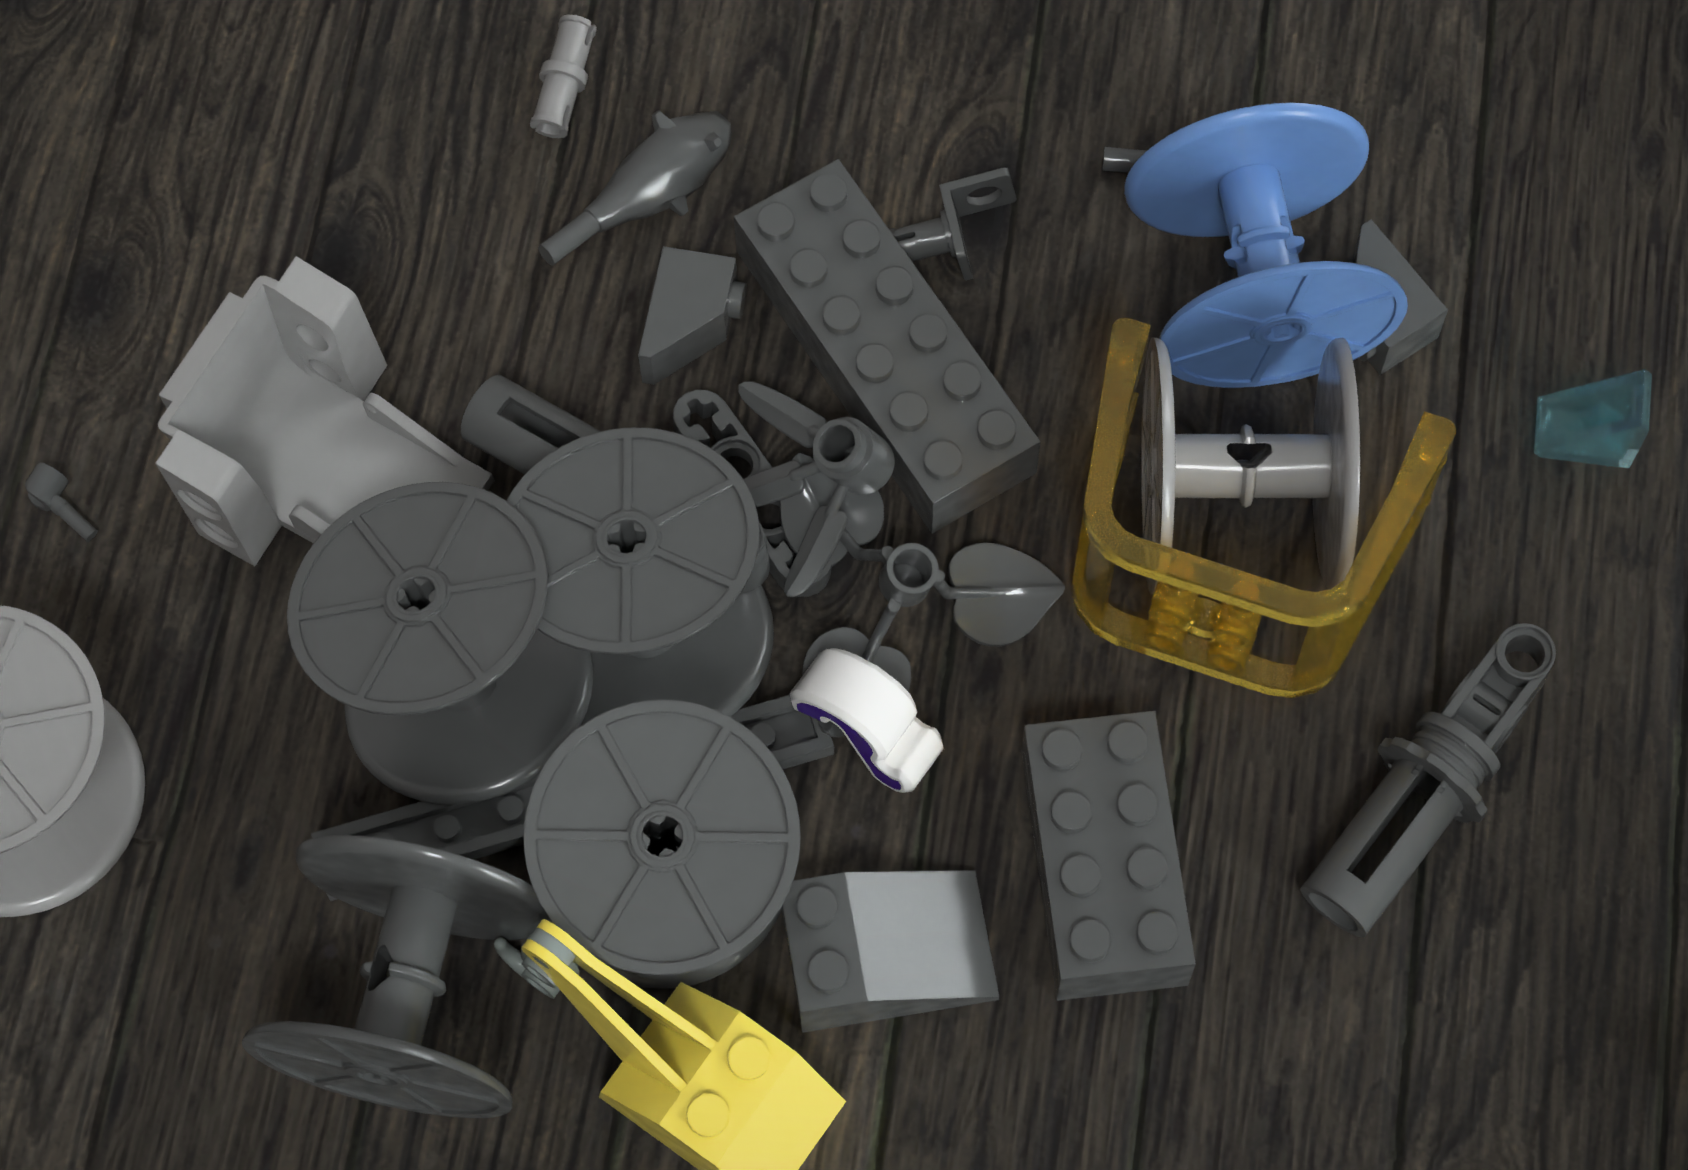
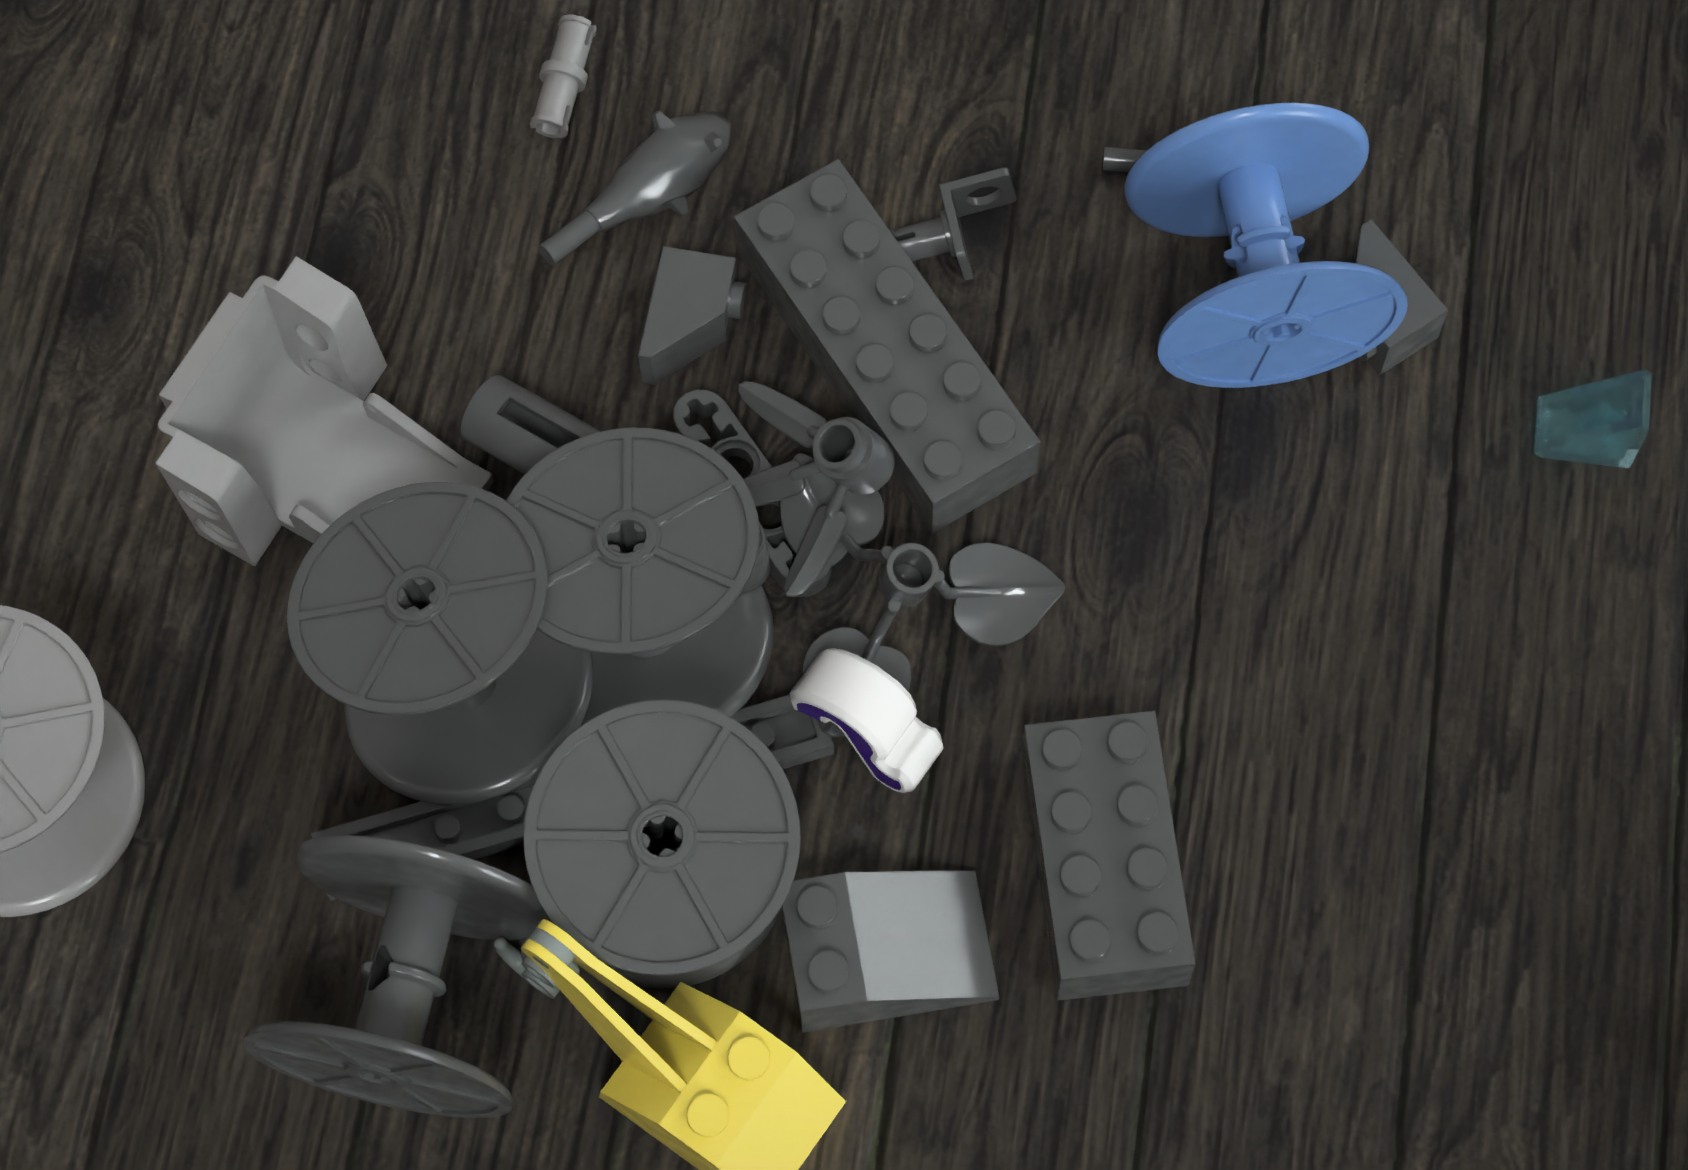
(44, 492): dark grey hand -> none
(1289, 466): light grey piece -> none
(1332, 615): clear yellow windscreen -> none
(1441, 764): dark grey piece -> none

